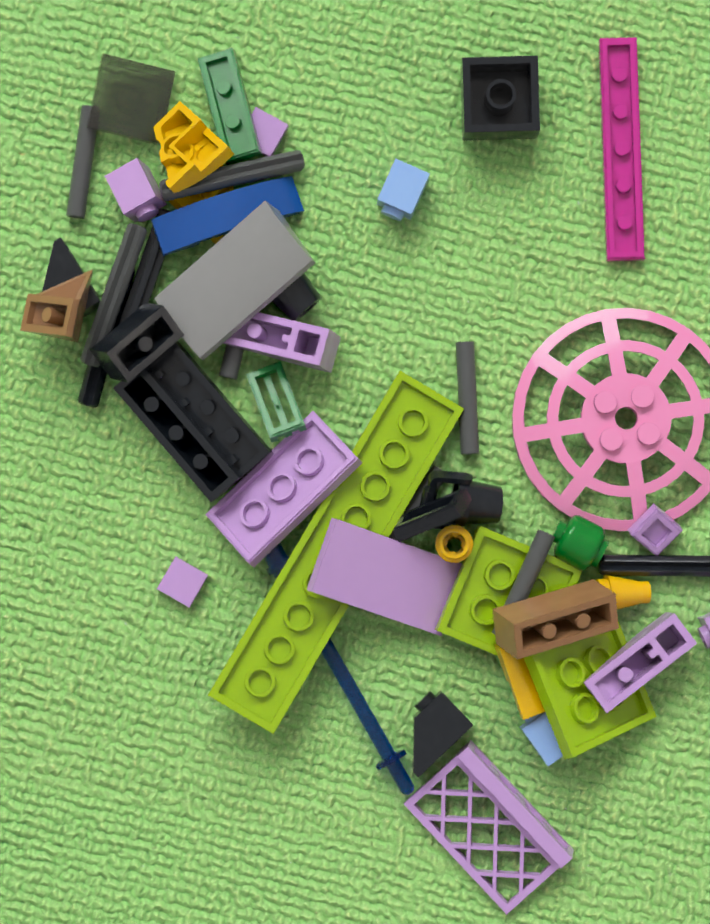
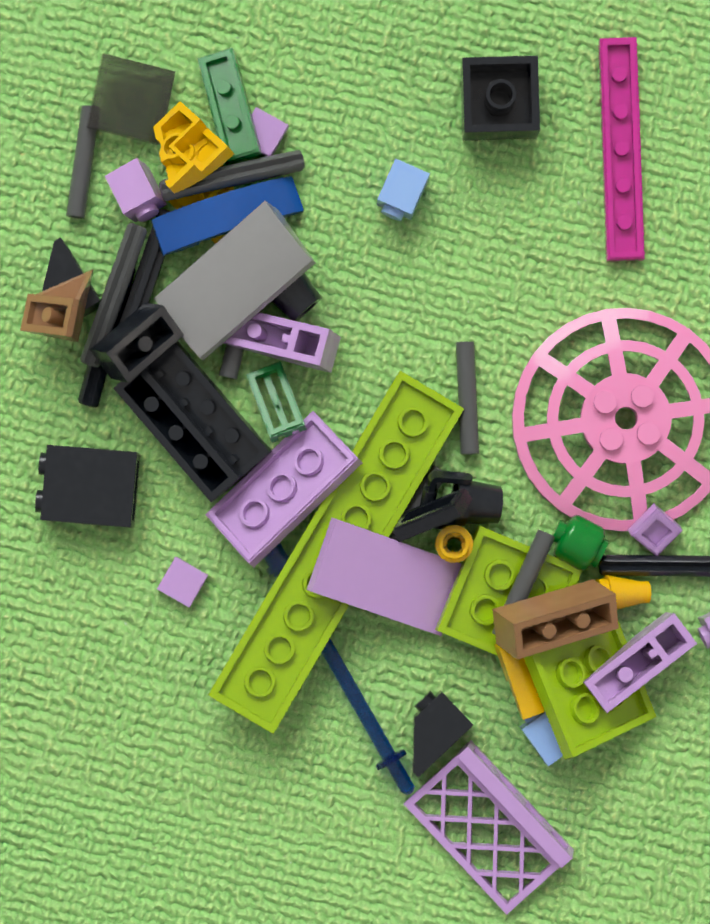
(88, 486): none -> black brick

